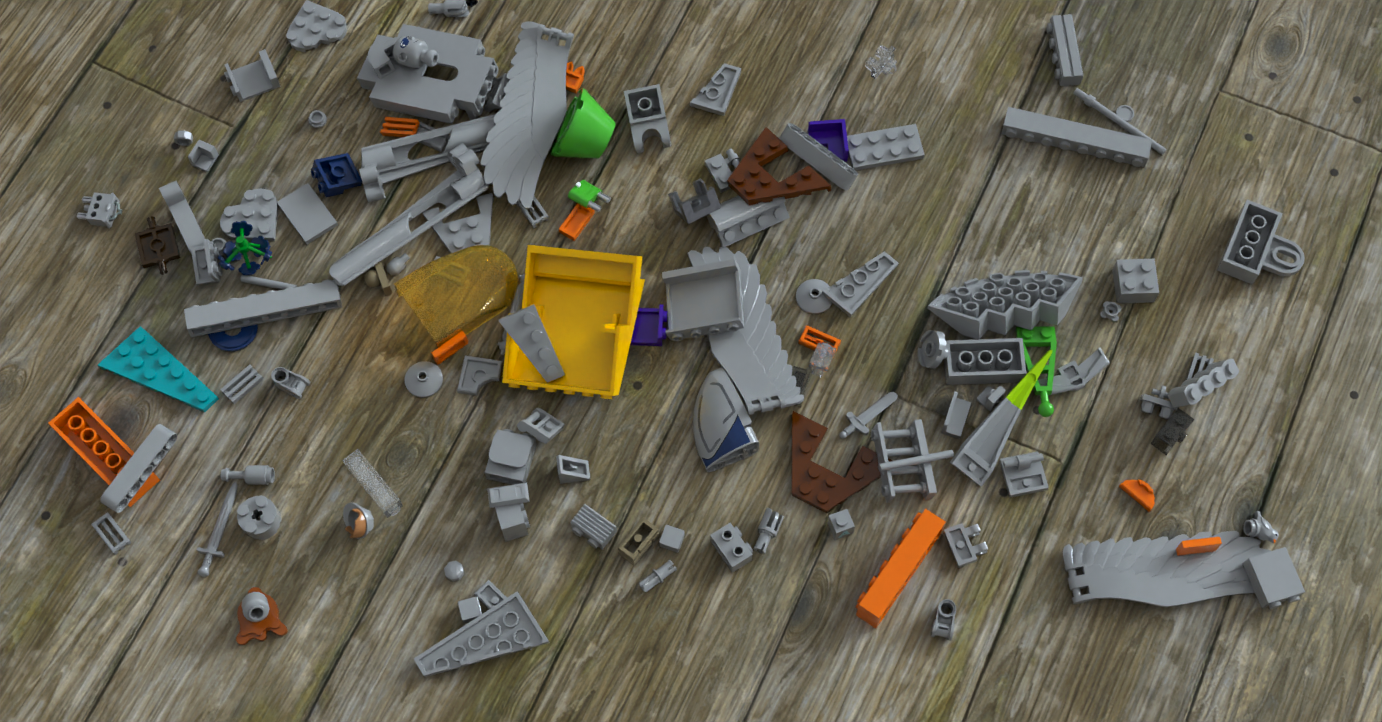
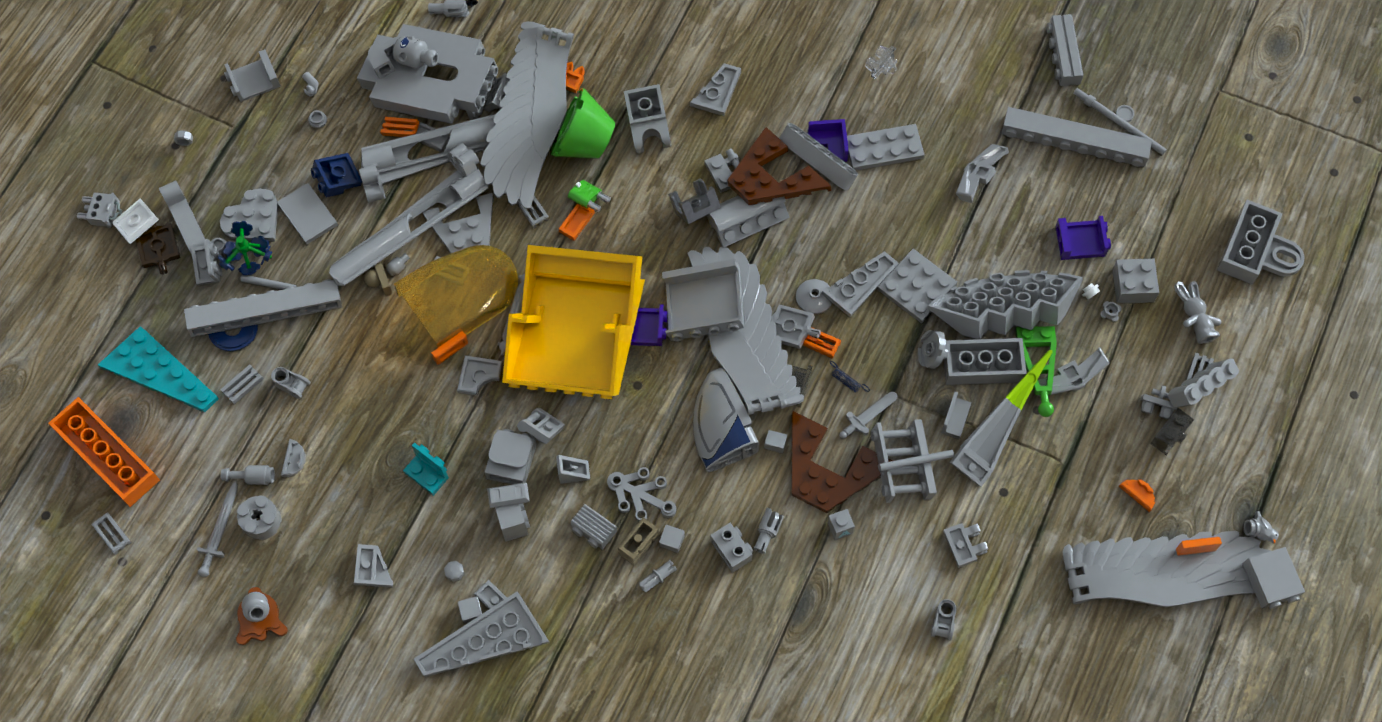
(135, 221): none -> white tile
(138, 468): light grey beam -> none
(203, 155): light grey panel -> none
(294, 459): none -> light grey tile
(312, 86): none -> light grey arm
(315, 26): light grey plate -> none
(357, 520): light grey piece -> none
(371, 568): none -> light grey wing
(372, 483): clear brick -> none
(426, 469): none -> teal bracket
(427, 386): light grey dish -> none
(531, 337): light grey wing -> none
(639, 492): none -> light grey plant
(775, 441): none -> light grey slope
(793, 325): none -> light grey plate
(822, 358): clear hips -> none
(848, 378): none -> dark blue piece
(900, 567): orange brick -> none
(916, 284): none -> light grey plate
(979, 171): none -> light grey plate
(990, 398): light grey bracket -> none
(1024, 474): light grey plate -> none
(1082, 239): none -> dark purple panel
(1090, 291): none -> white plate
(1196, 310): none -> light grey animal

